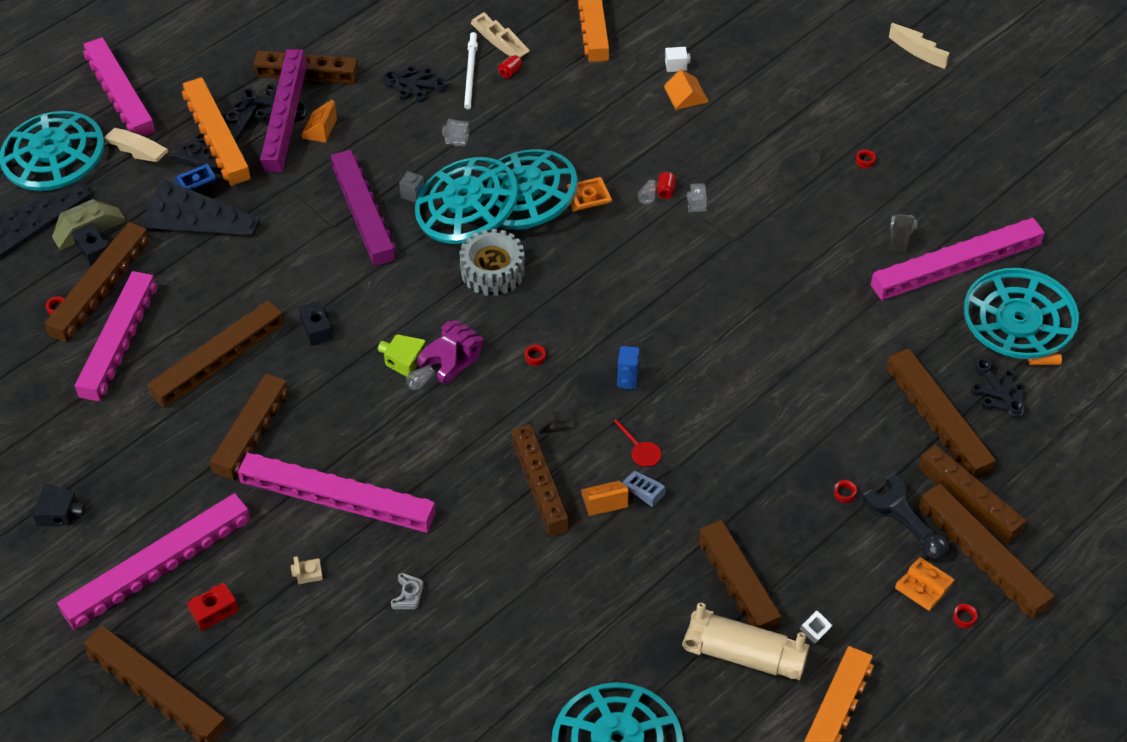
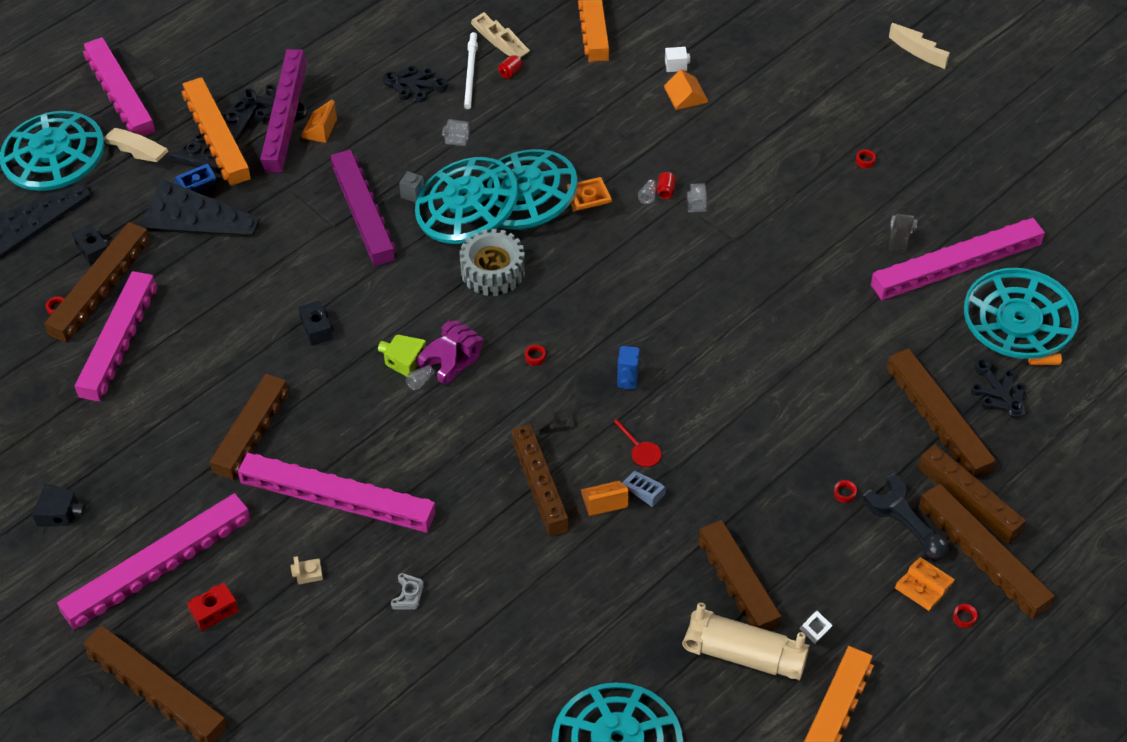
(98, 213): olive wedge -> none
(215, 354): reddish brown brick -> none
(319, 67): reddish brown brick -> none

